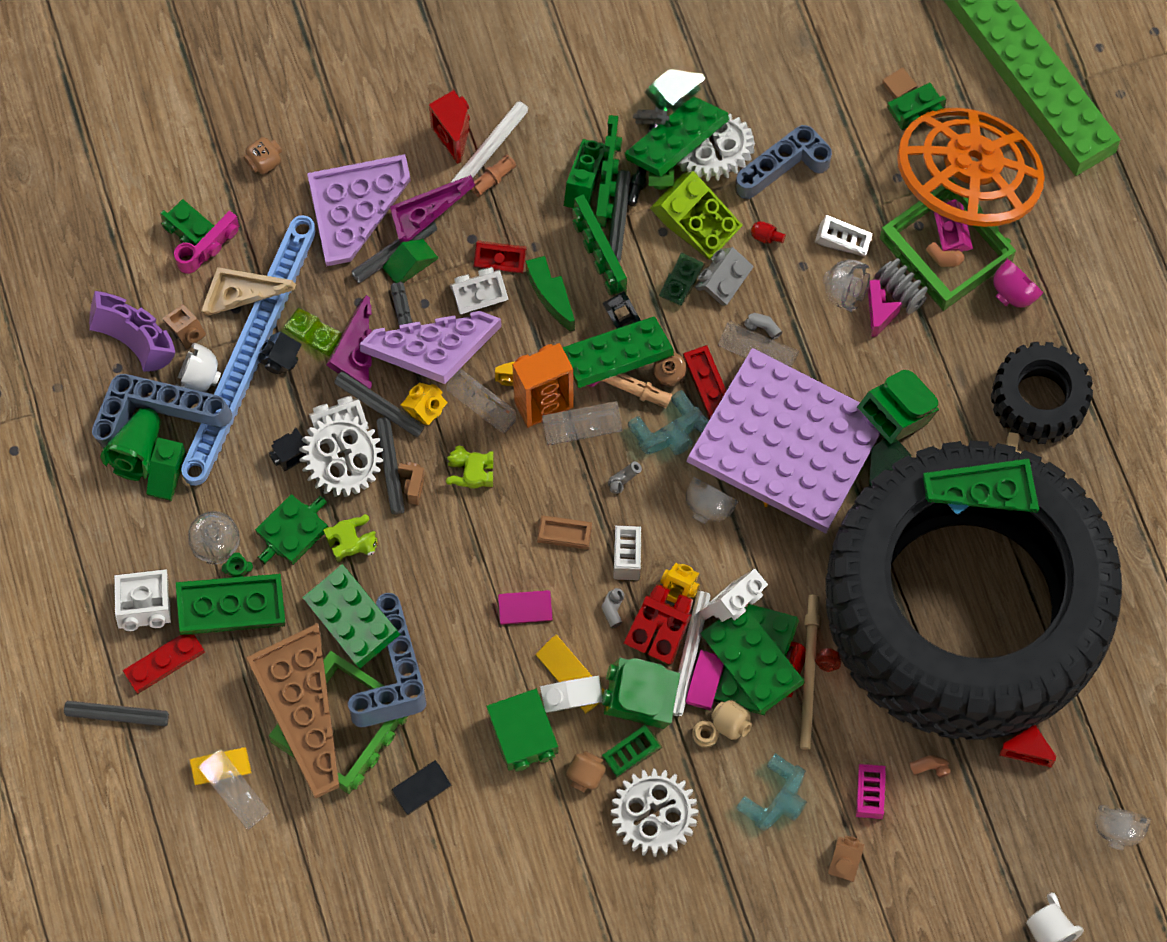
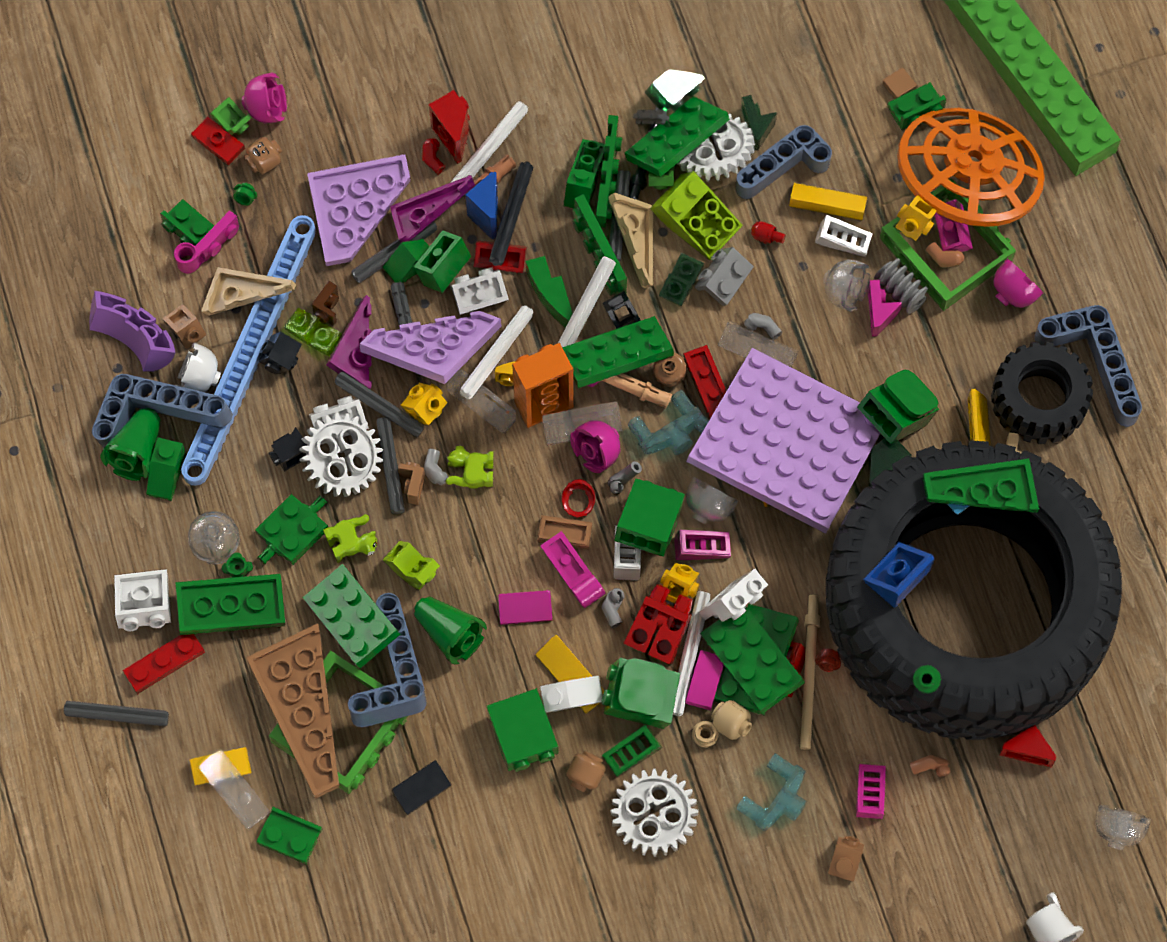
(218, 141): none -> red plate
(230, 117): none -> bright green bracket
(244, 194): none -> green plate
(265, 99): none -> dark pink cylinder
(289, 835): none -> green plate
(326, 299): none -> reddish brown bracket
(411, 565): none -> lime brick
(429, 157): none -> red arm
(432, 470): none -> light grey arm
(442, 261): none -> green brick
(450, 628): none -> green cone
(482, 204): none -> blue slope
(496, 352): none -> white axle
(511, 213): none -> black axle
(573, 570): none -> dark pink plate
(578, 484): none -> red piece
(587, 301): none -> white axle
(596, 444): none -> dark pink cylinder
(636, 226): none -> tan wing
(649, 517): none -> green brick
(692, 553): none -> dark pink slope
(760, 124): none -> clear green slope
(828, 201): none -> yellow slope
(899, 573): none -> blue slope
(916, 218): none -> yellow brick
(927, 688): none -> green plate
(978, 416): none -> yellow slope
(1101, 354): none -> sand blue beam

